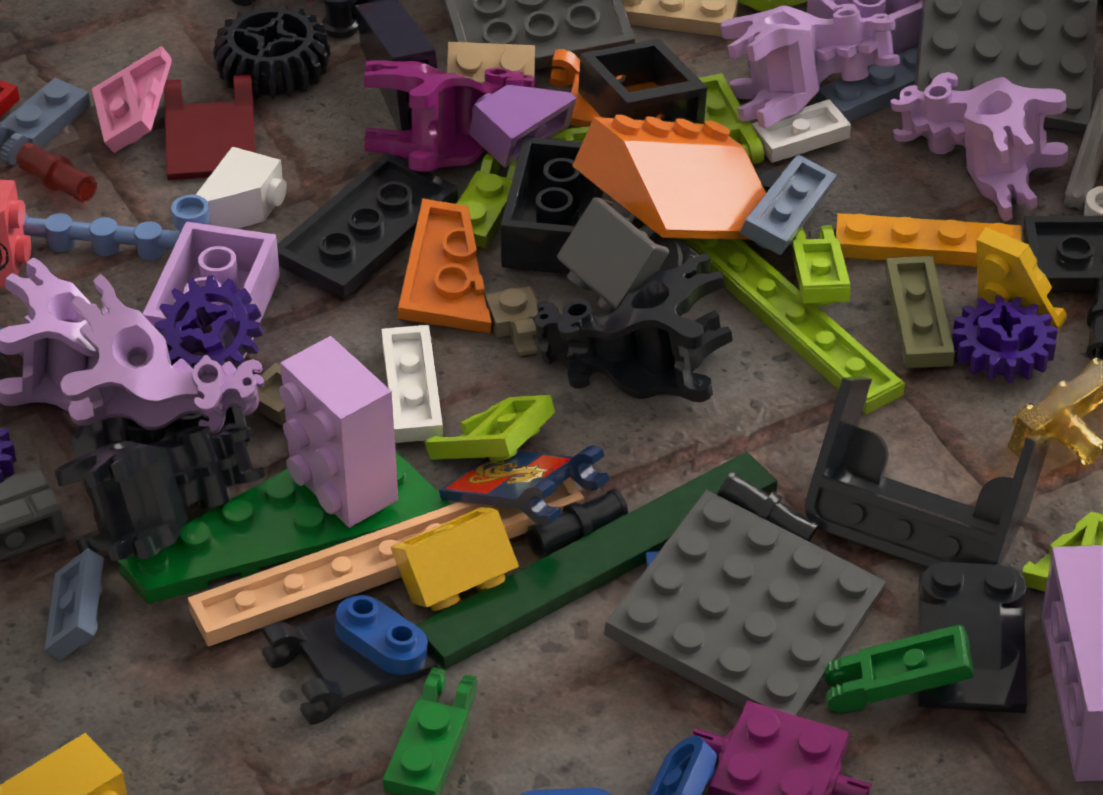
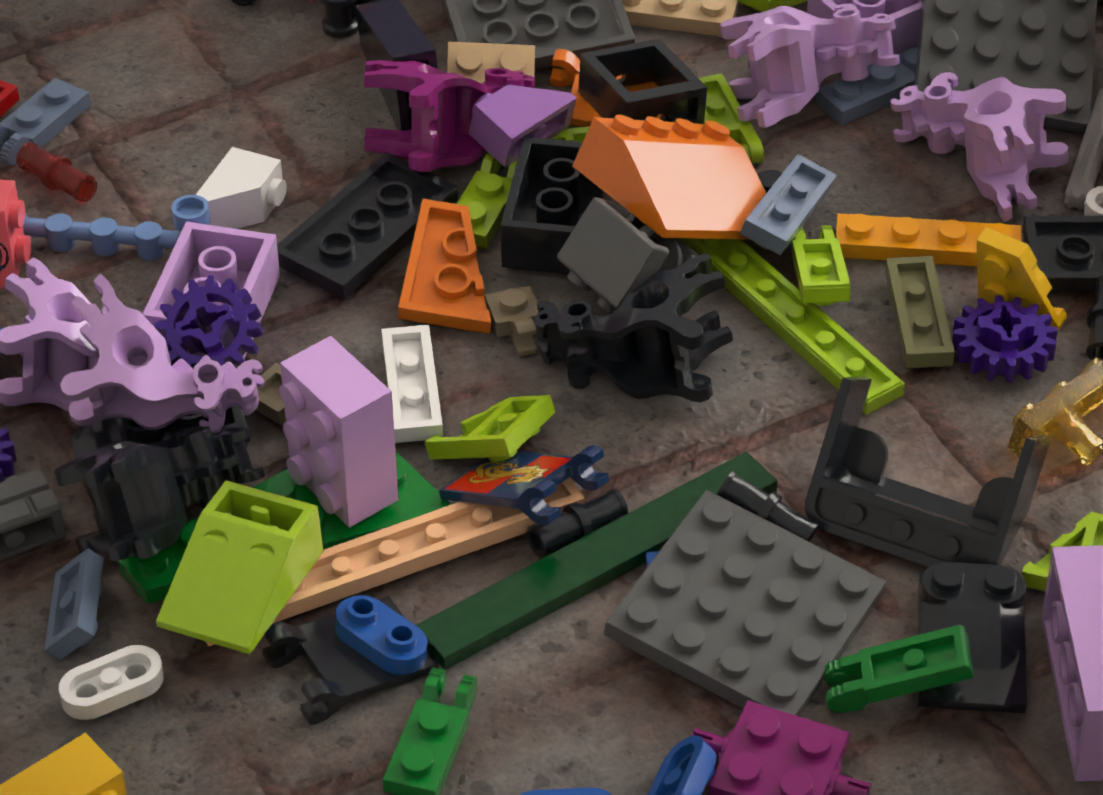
(111, 682): none -> white plate
(131, 99): bright pink wing -> none
(205, 132): dark red flag -> none
(241, 566): none -> lime slope
(275, 47): black gear -> none
(455, 558): yellow brick -> none
(805, 131): white plate -> none

